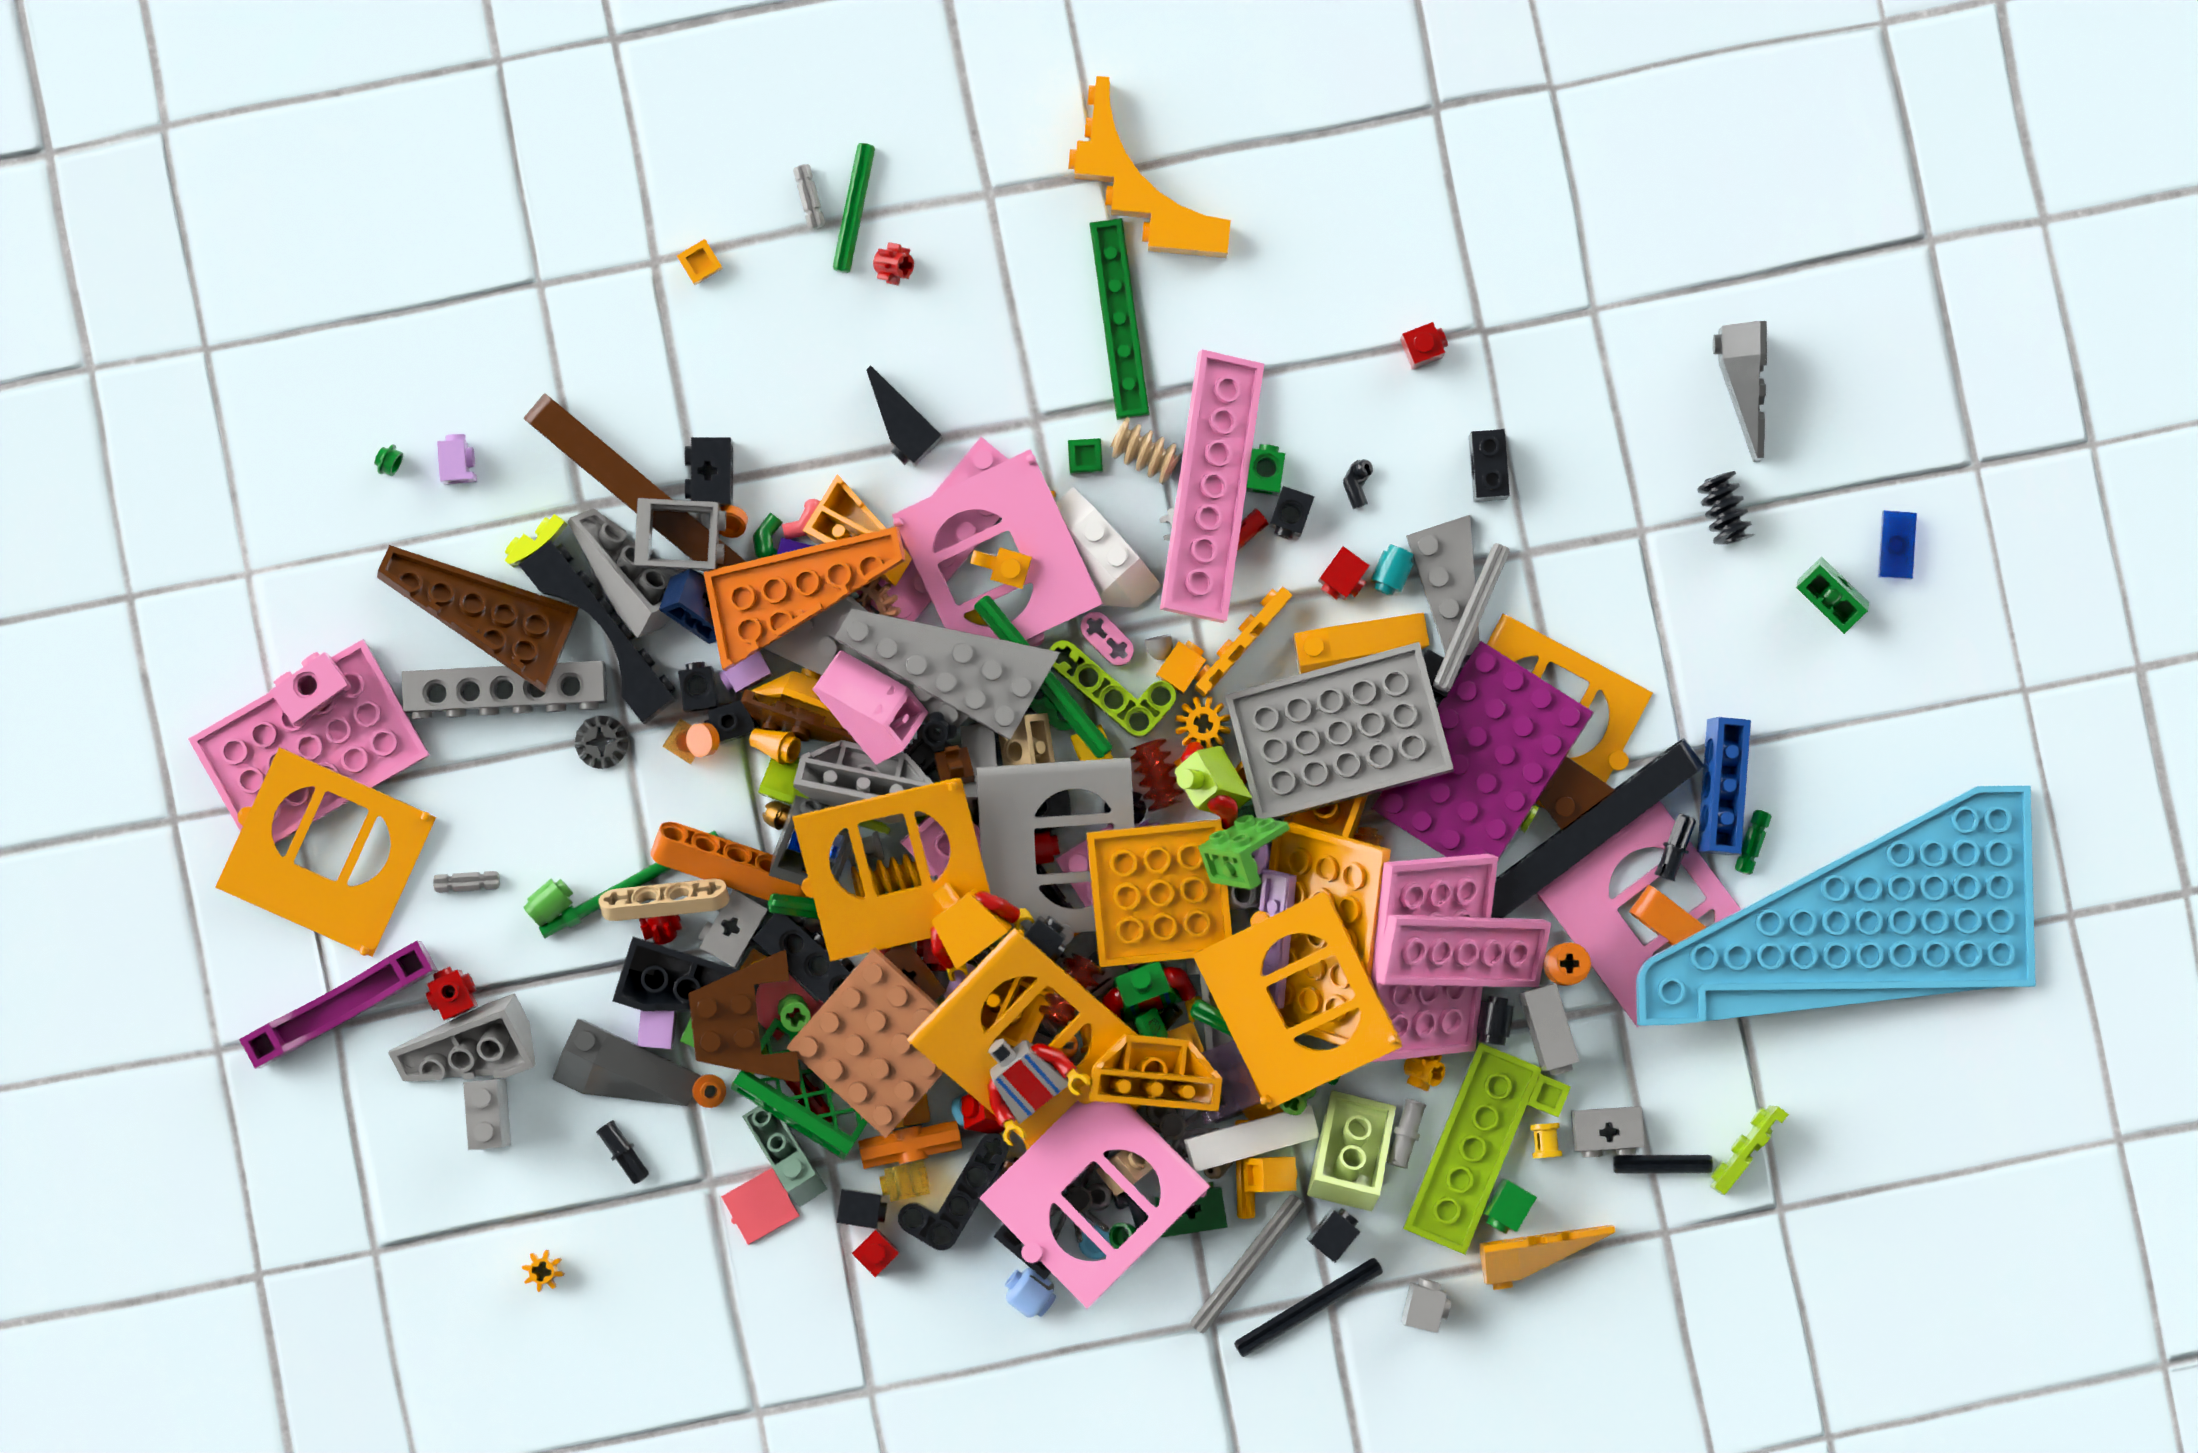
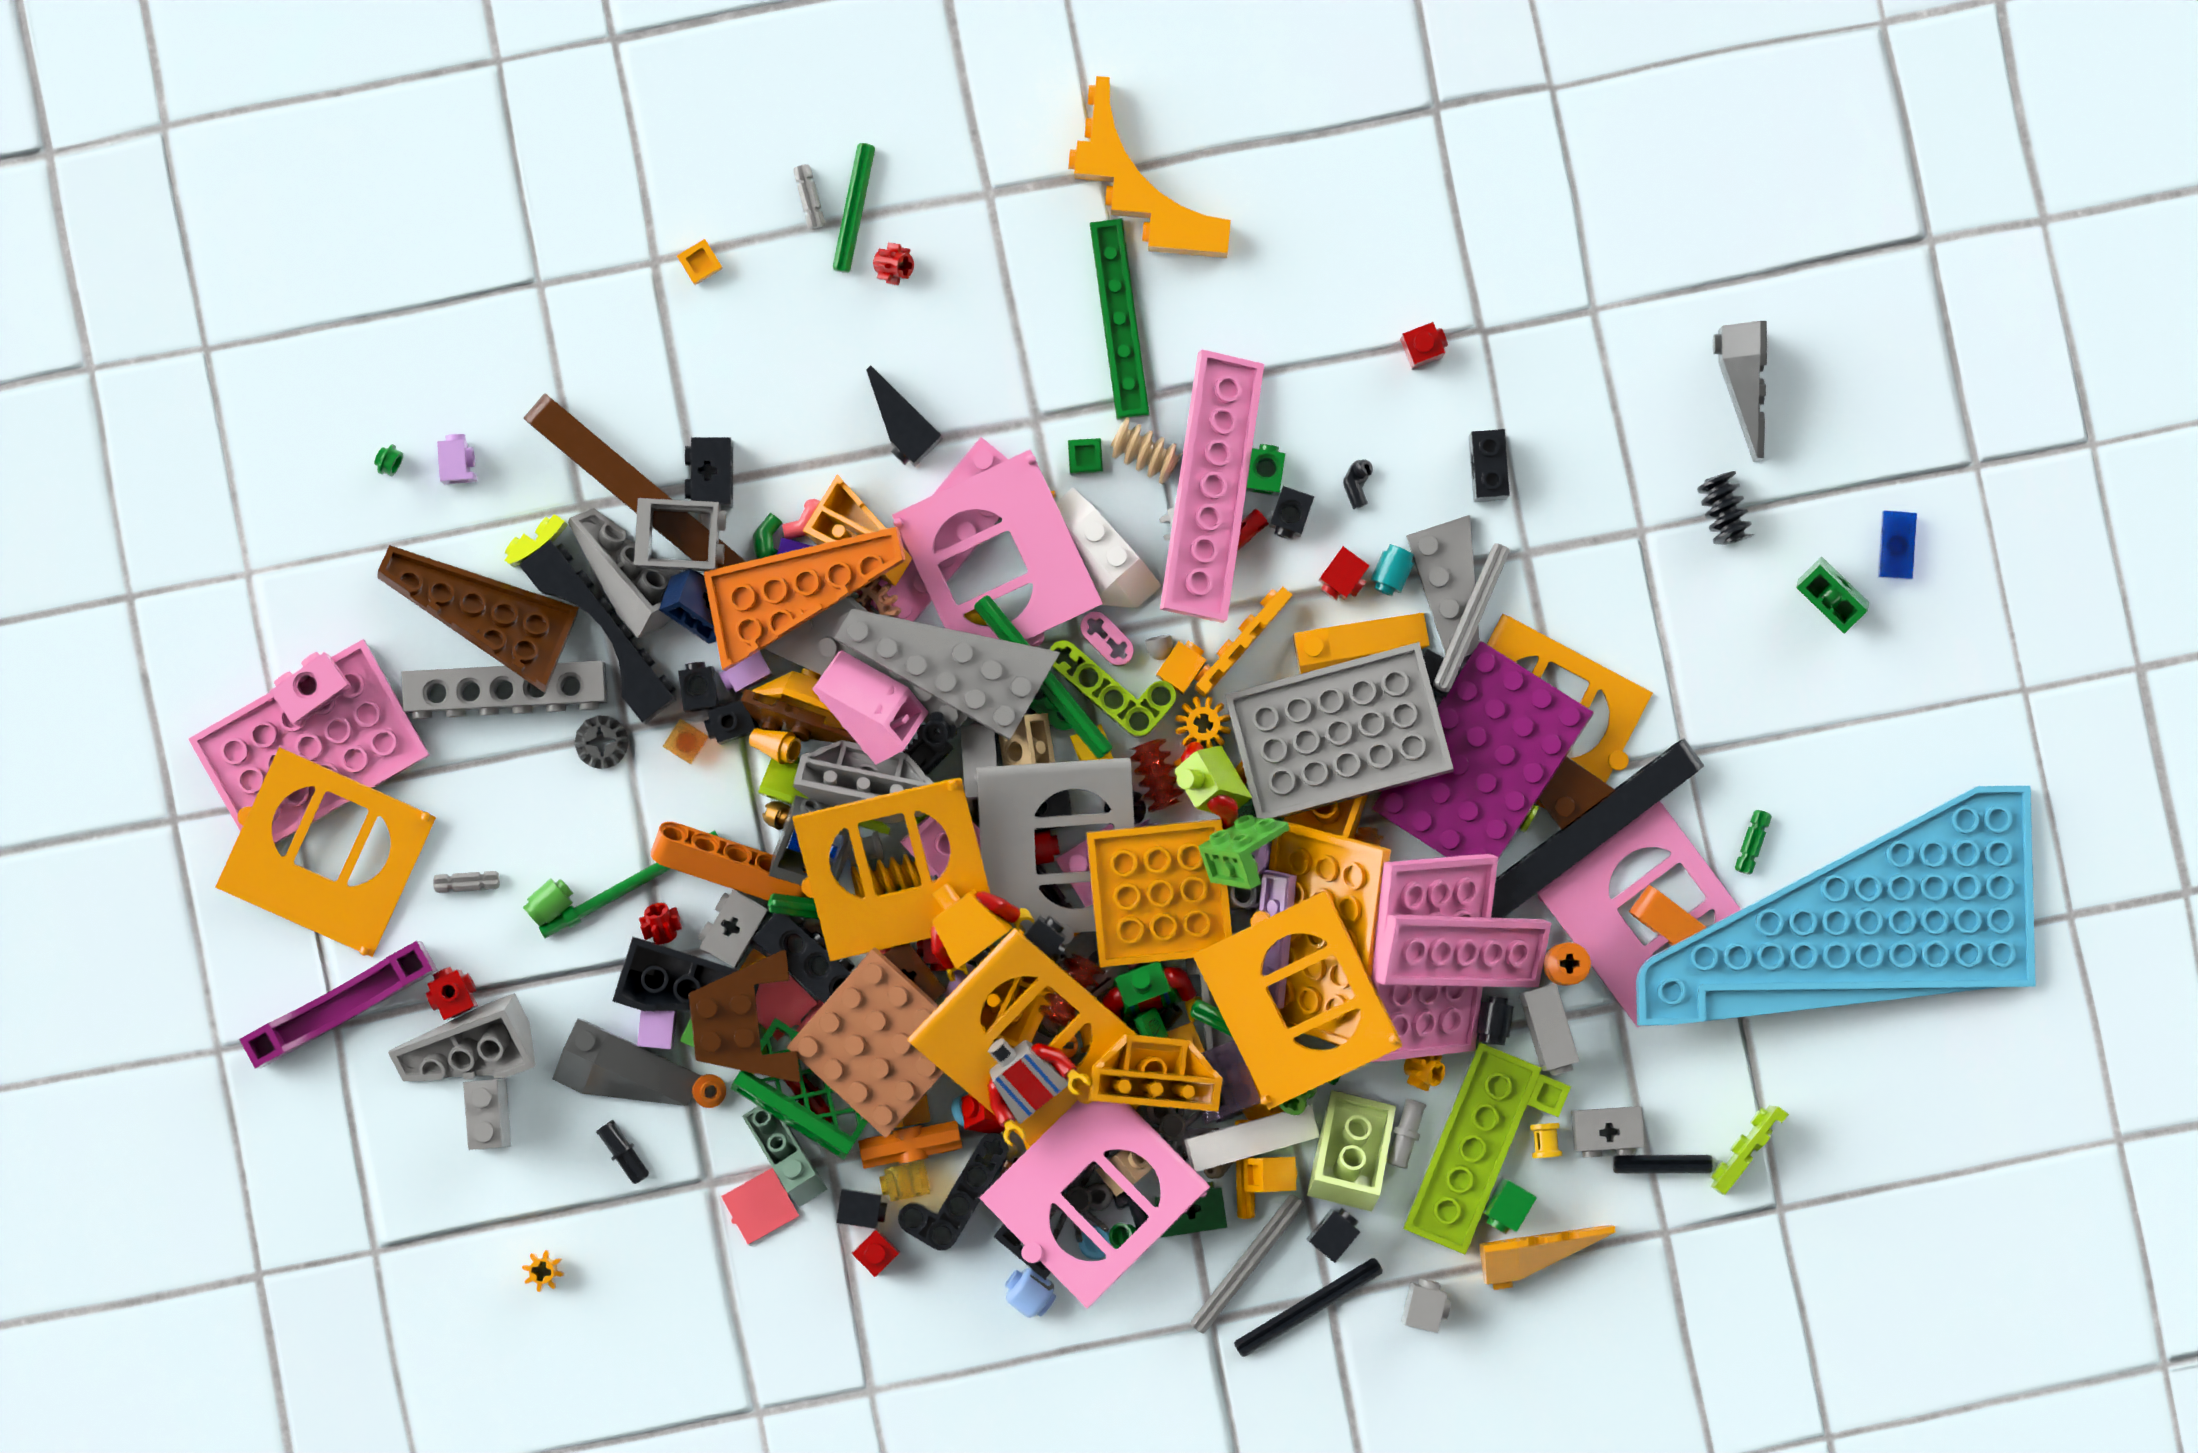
(626, 902): tan beam -> none
(702, 739): tile -> none
(735, 521): orange tile -> none
(787, 1005): bright green bush -> none
(954, 763): reddish brown tile -> none
(1007, 567): light orange plate -> none
(1676, 847): black axle -> none
(1724, 786): blue brick -> none

